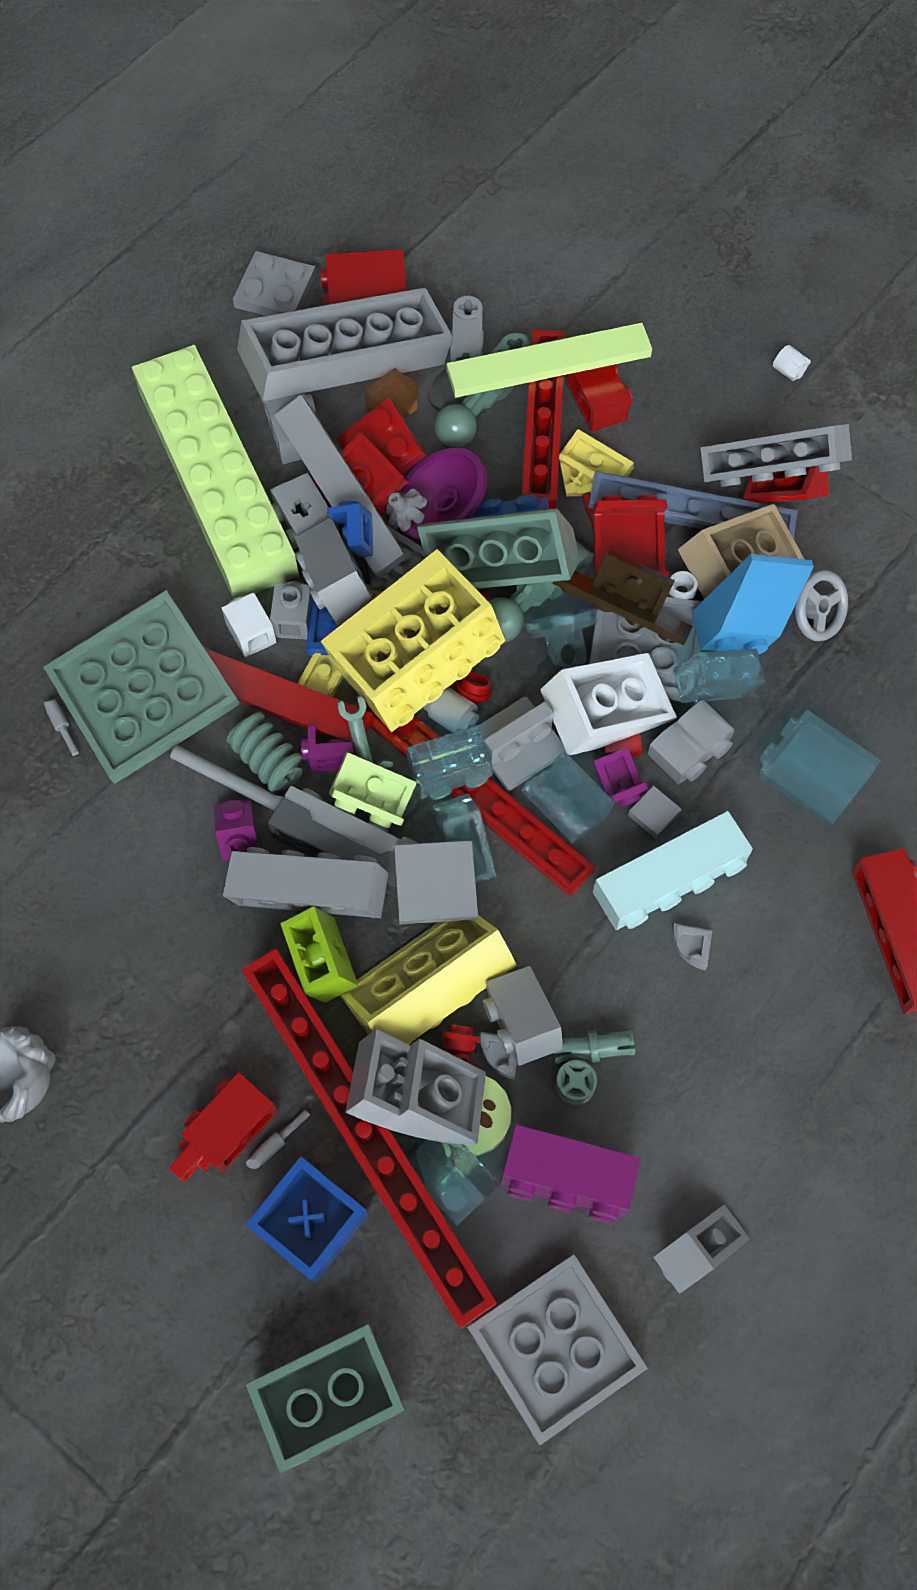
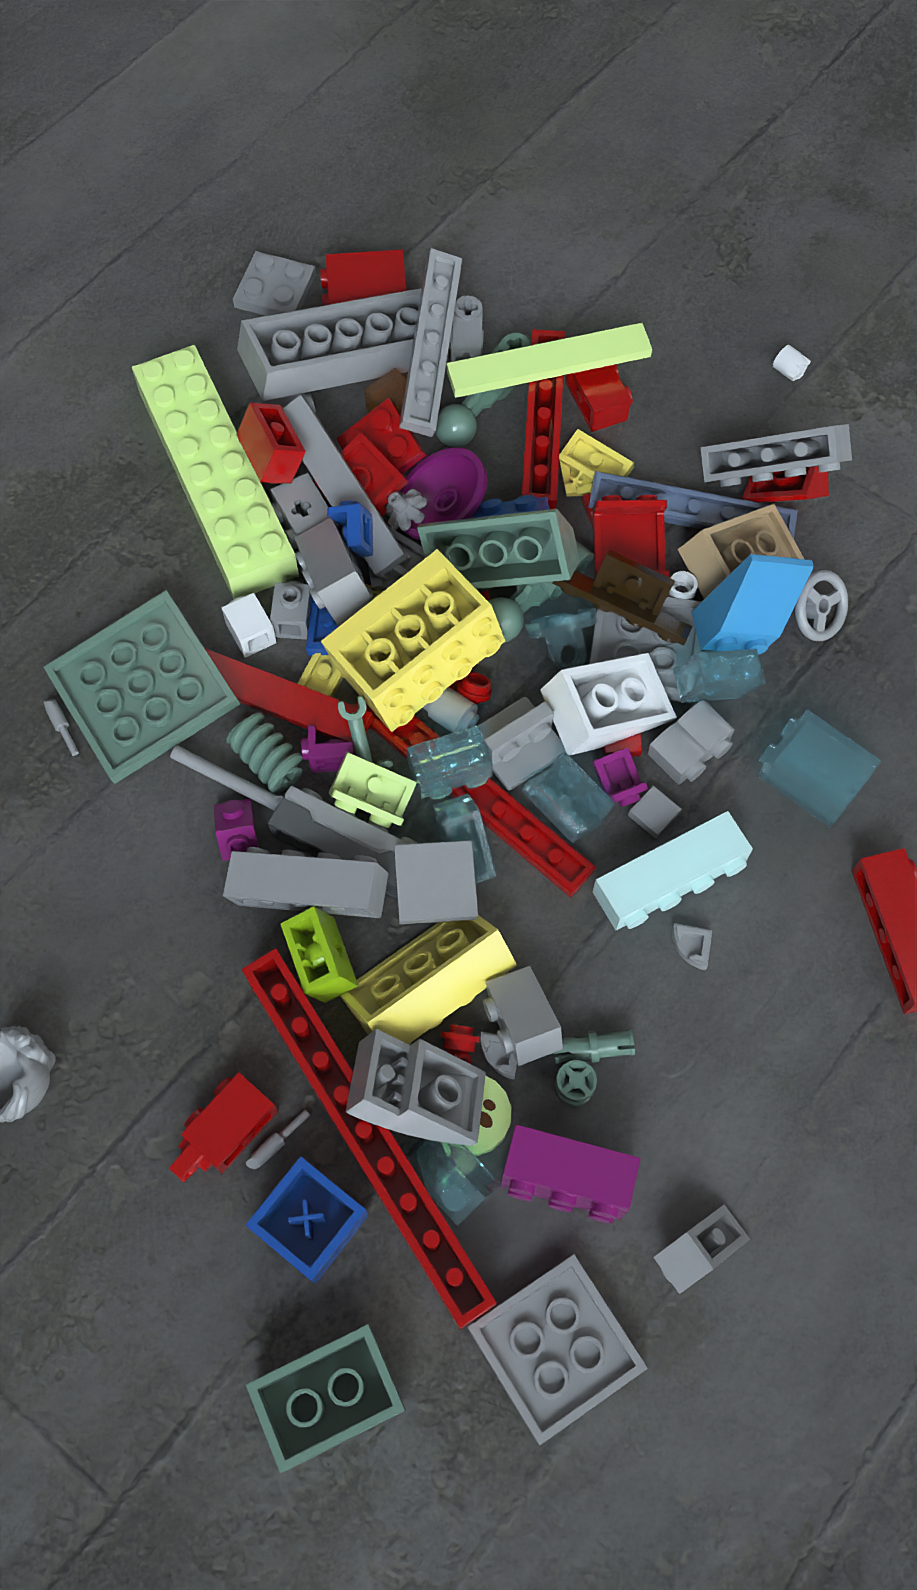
(270, 443): none -> red brick
(430, 343): none -> light grey plate

